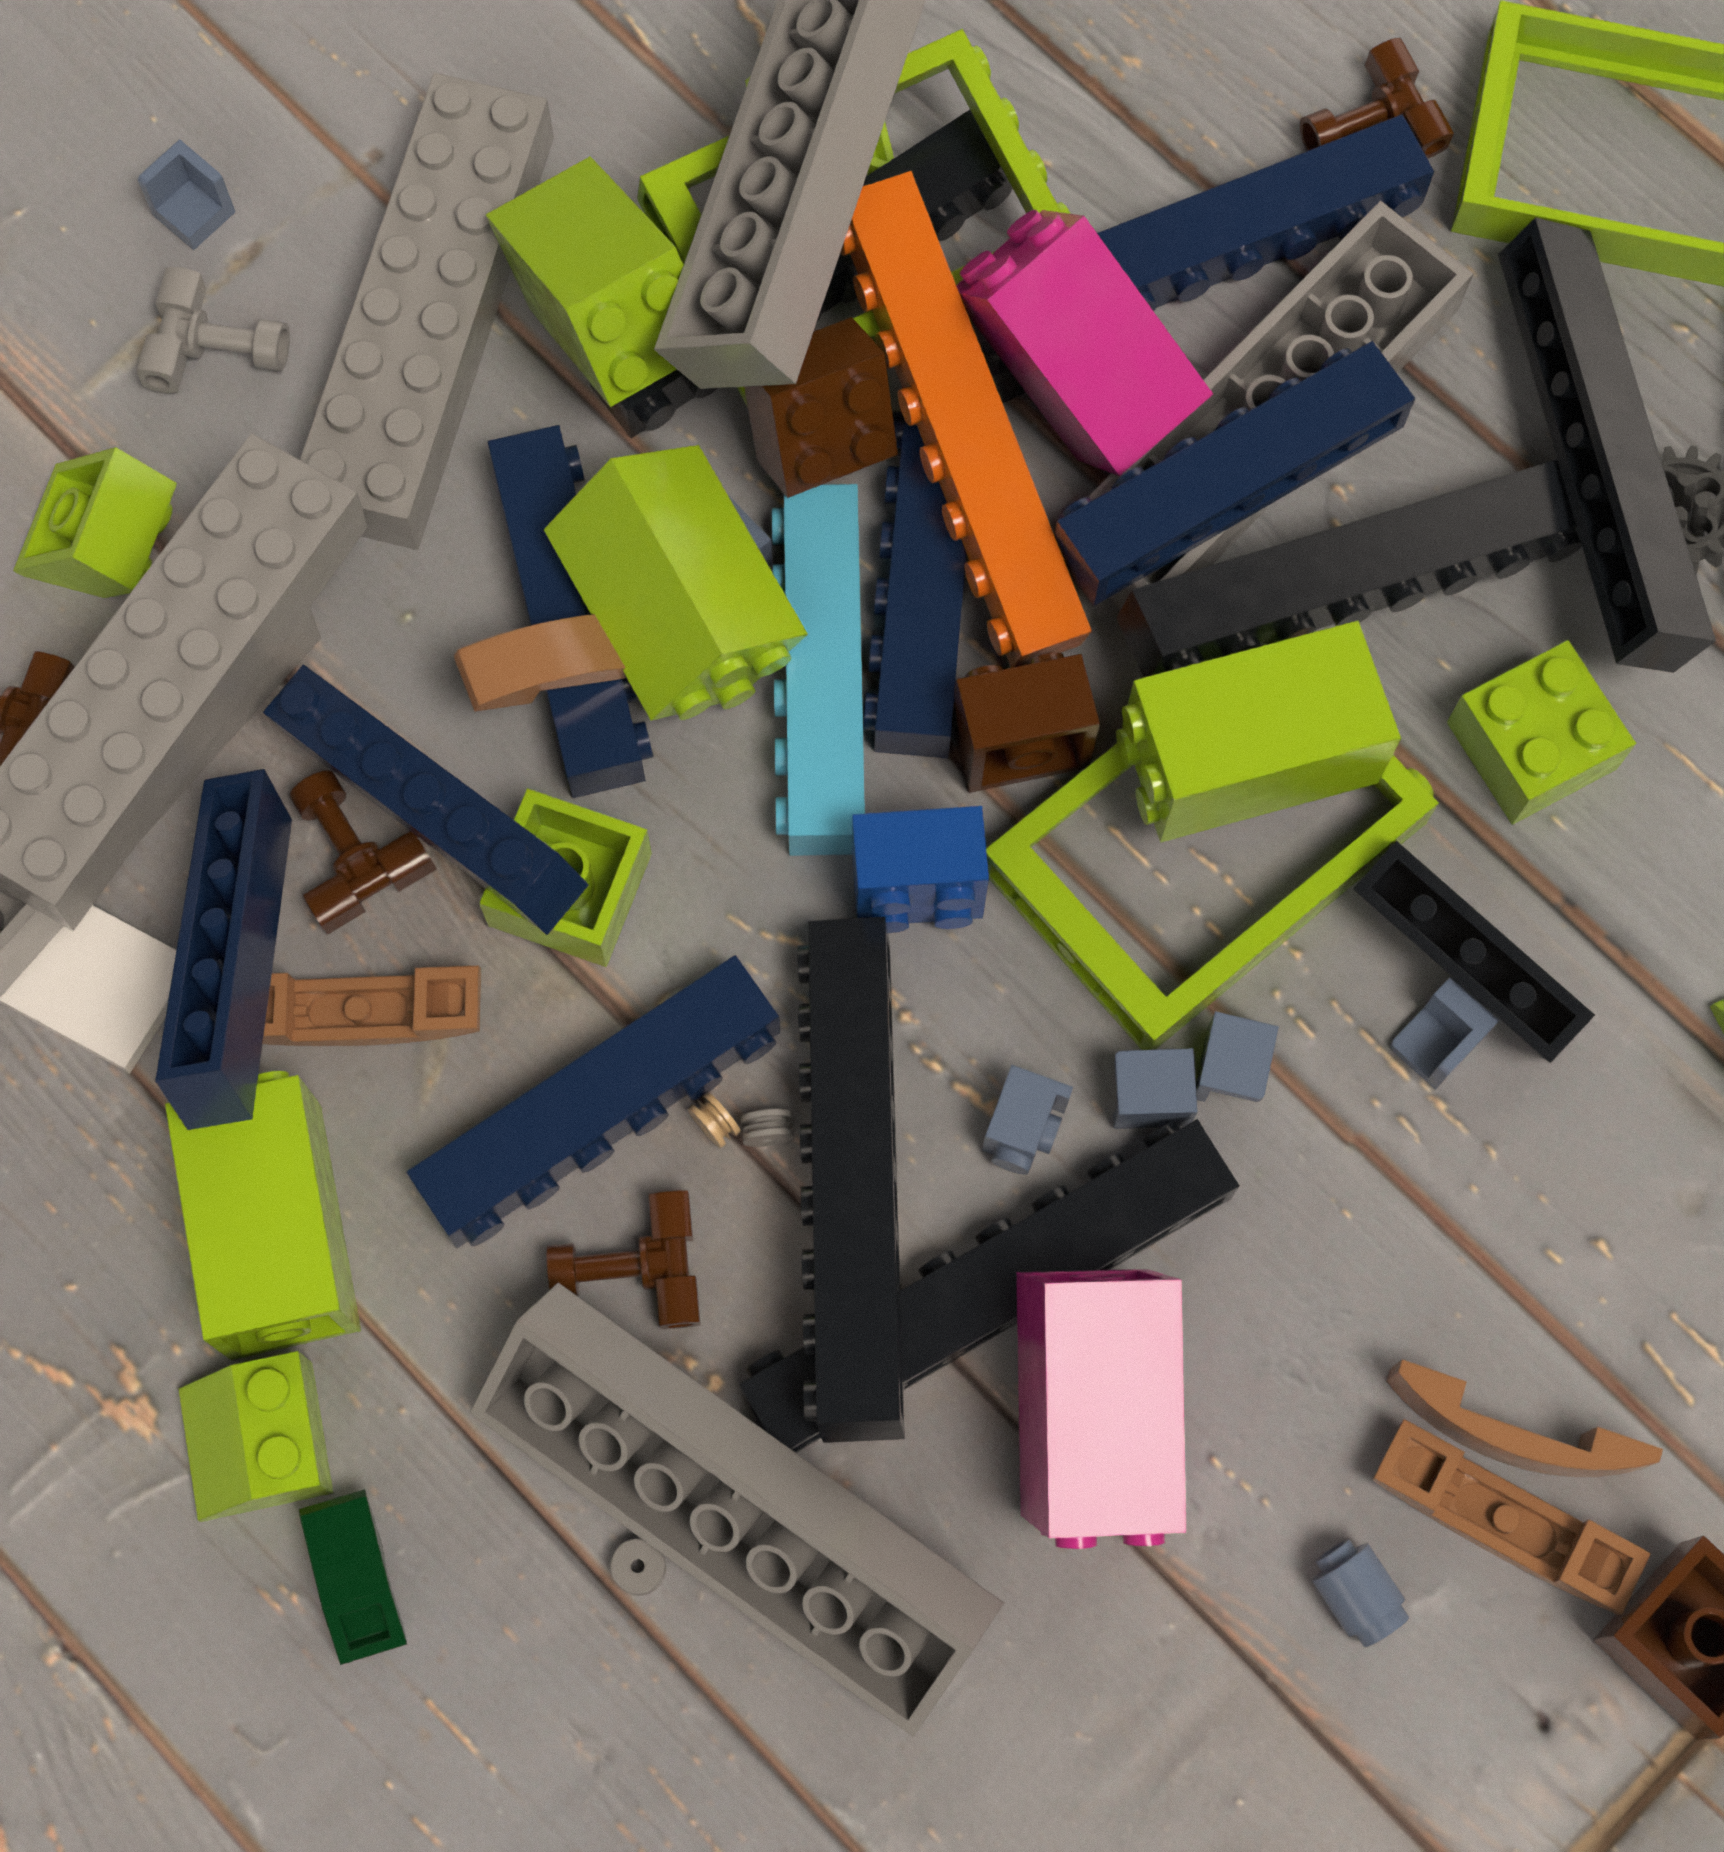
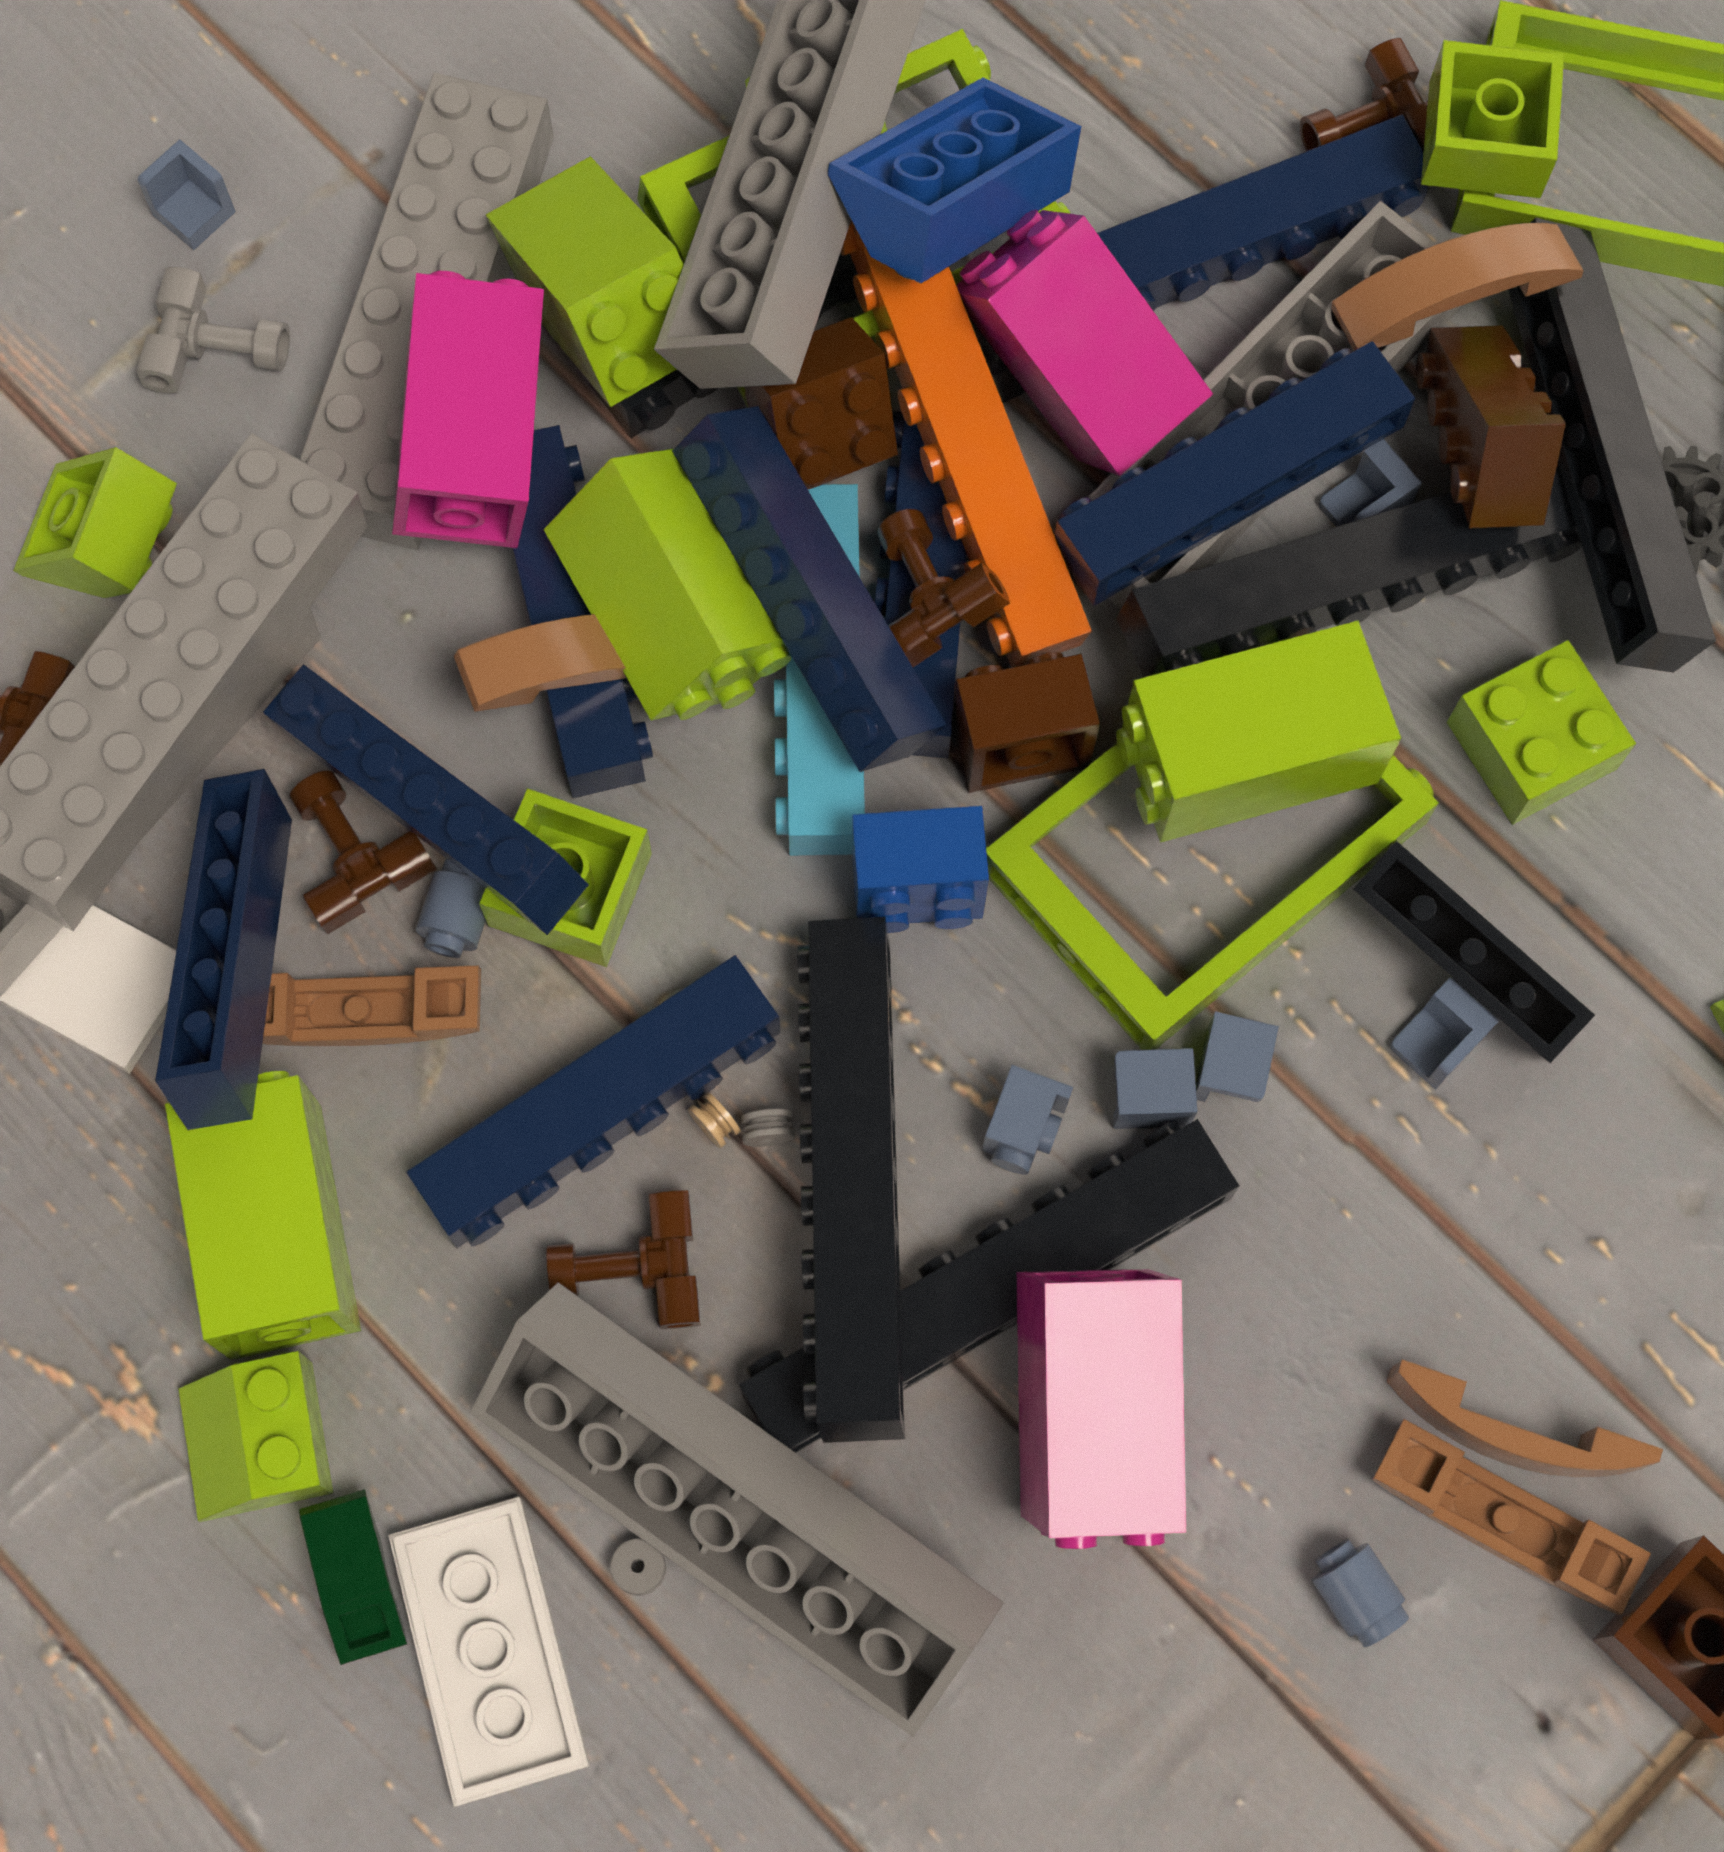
(452, 913): none -> sand blue brick
(468, 410): none -> dark pink brick
(488, 1651): none -> white tile
(808, 587): none -> dark blue brick
(936, 600): none -> reddish brown bar
(955, 177): none -> blue slope
(1377, 487): none -> sand blue panel
(1453, 275): none -> medium nougat slope
(1490, 425): none -> reddish brown wedge
(1493, 119): none -> lime brick

